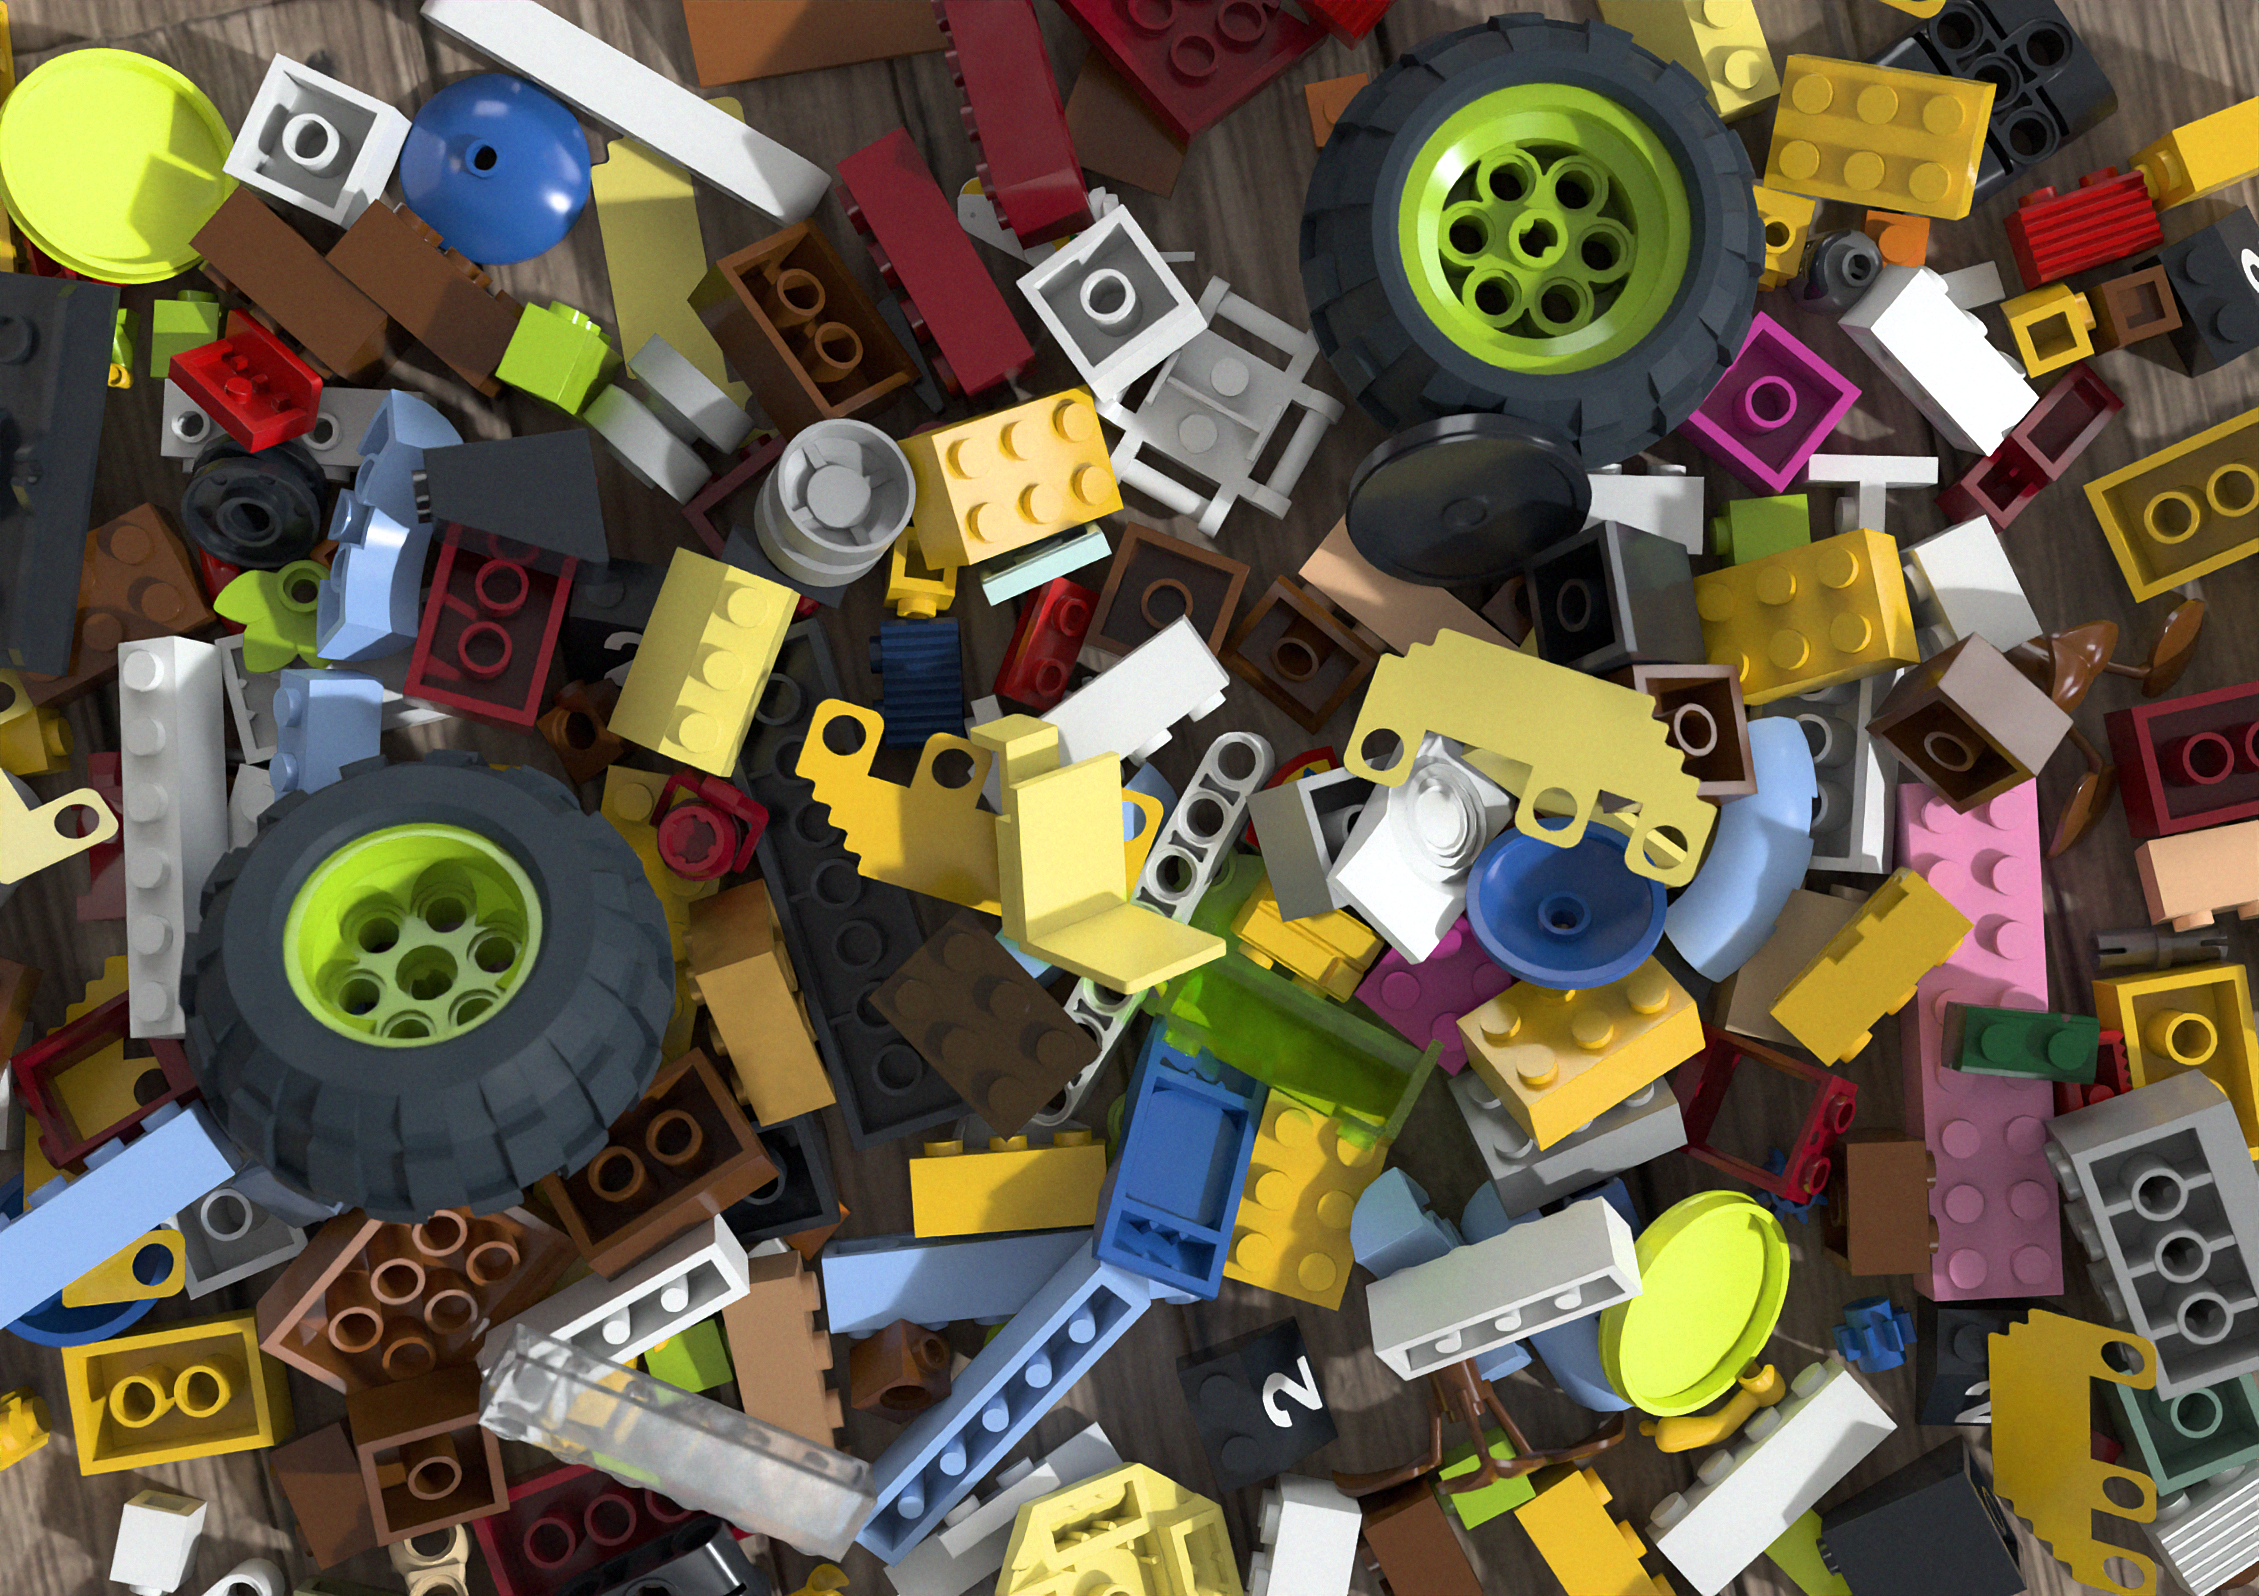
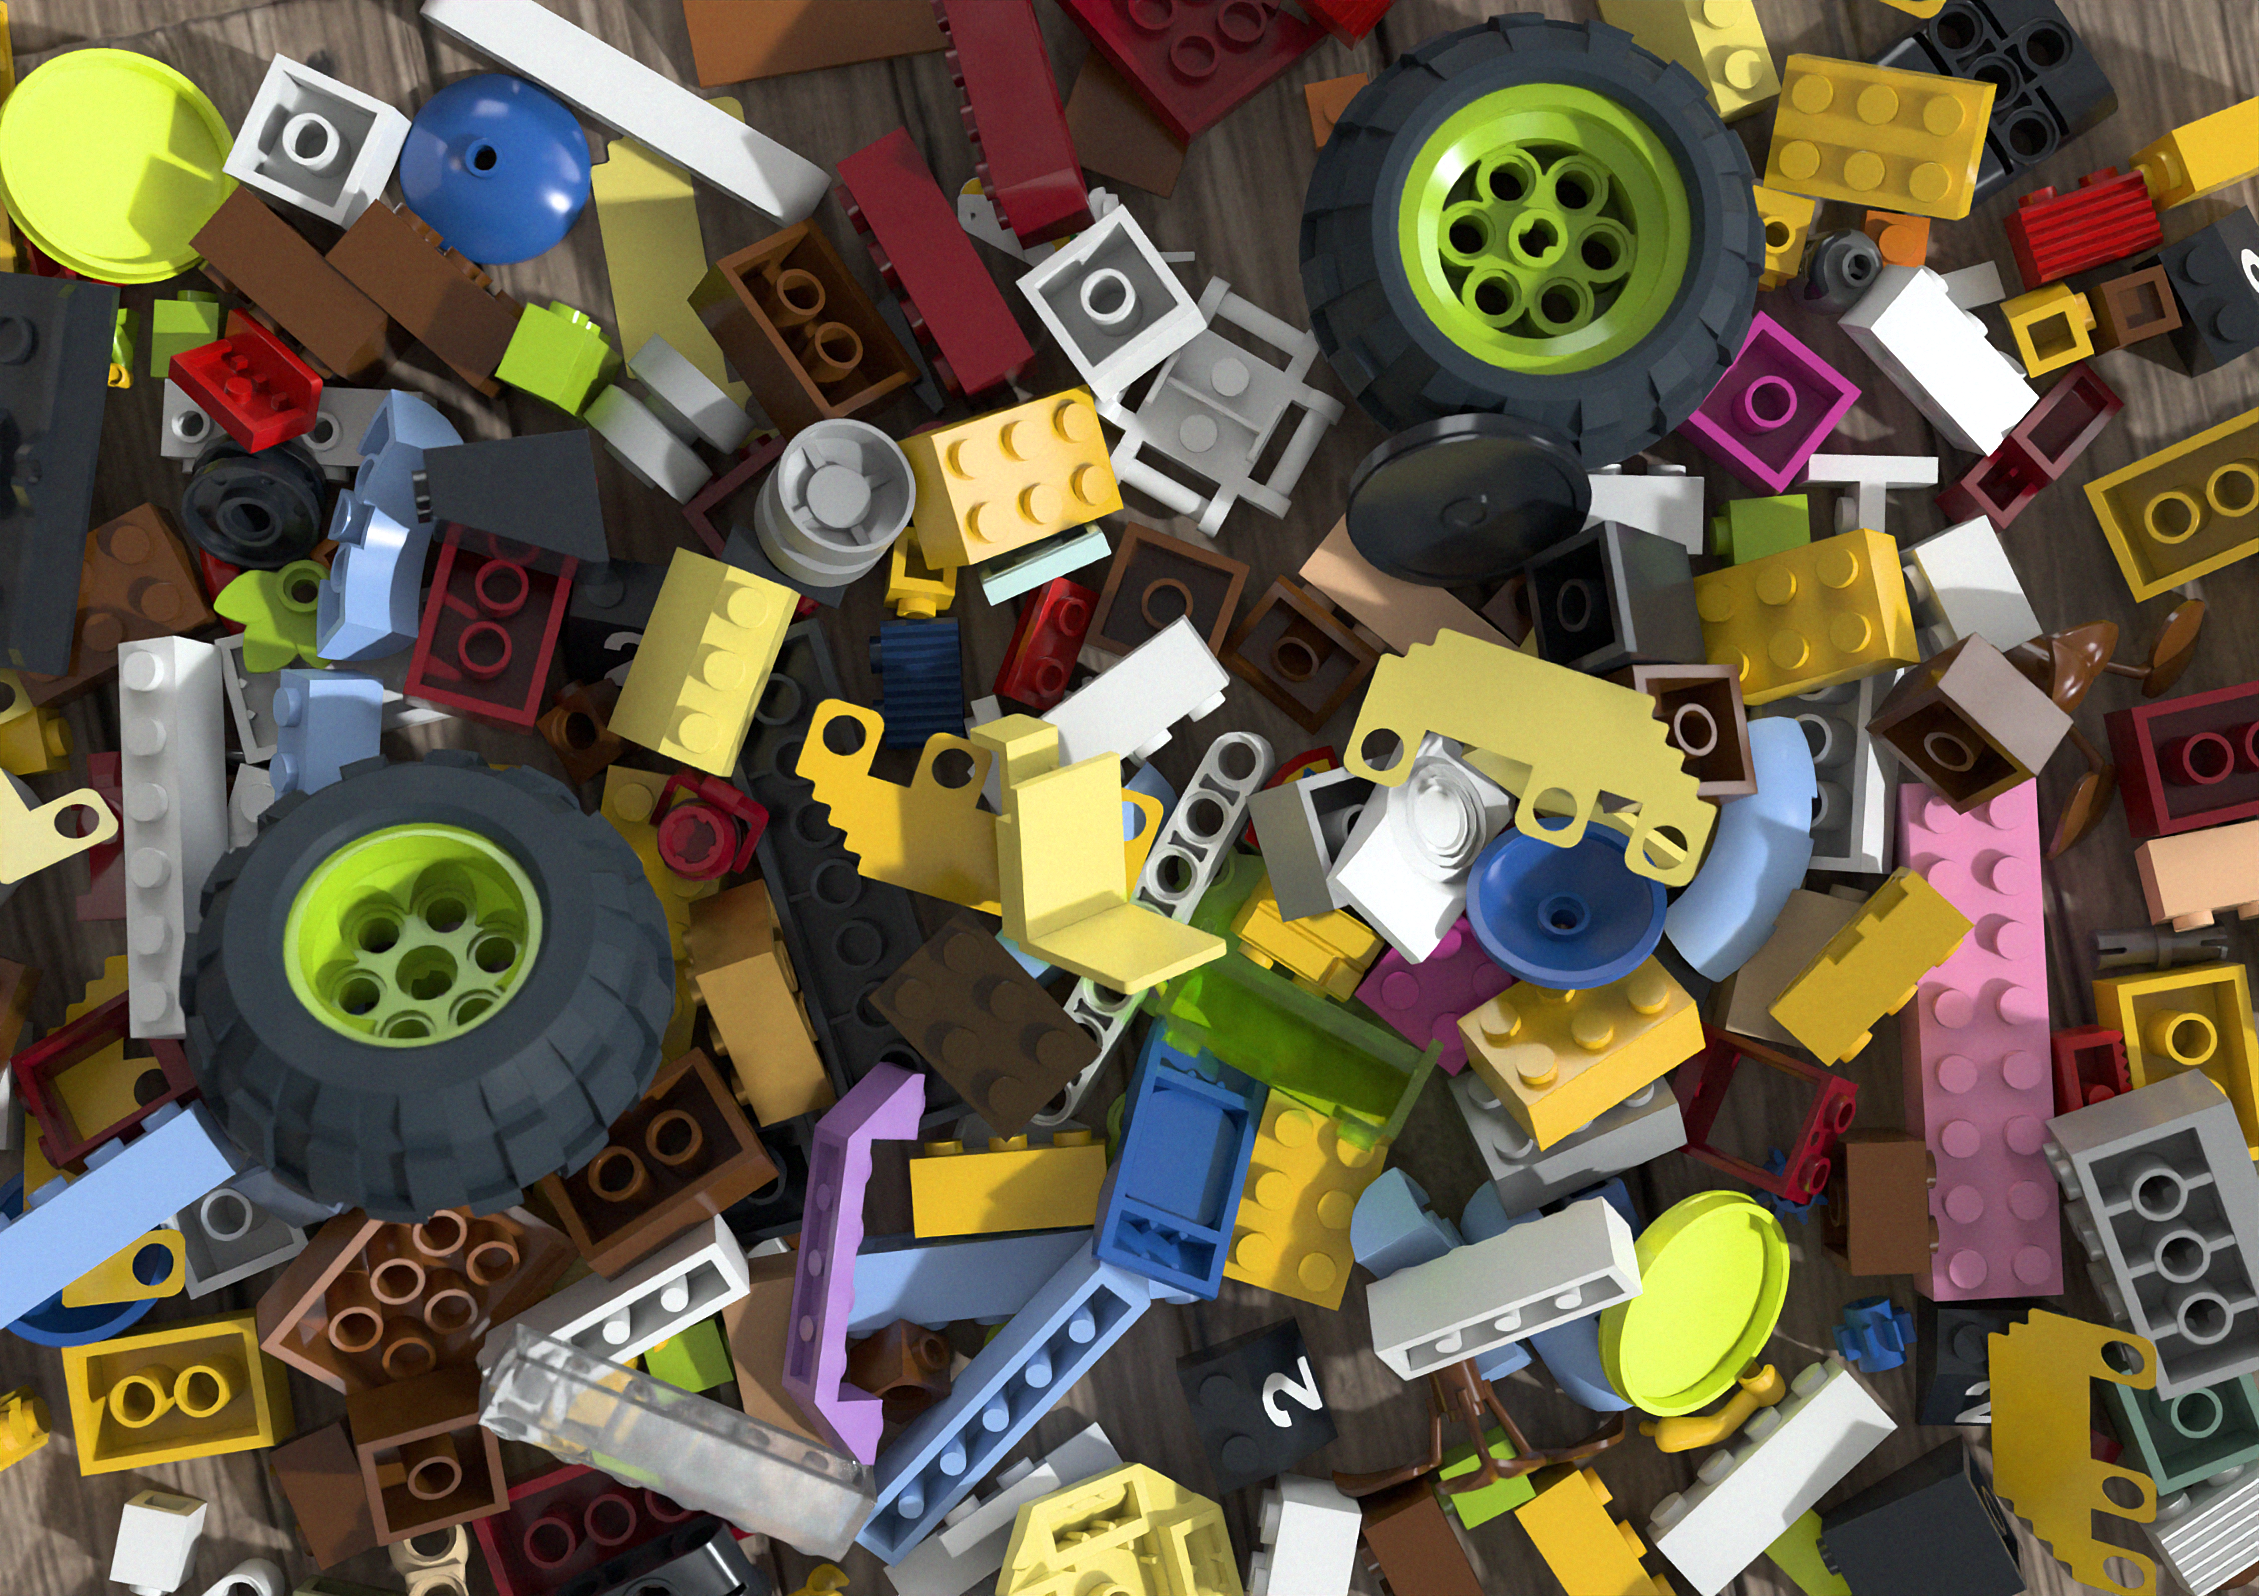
(878, 1107): none -> medium lavender slope
(2020, 1042): dark green brick -> none

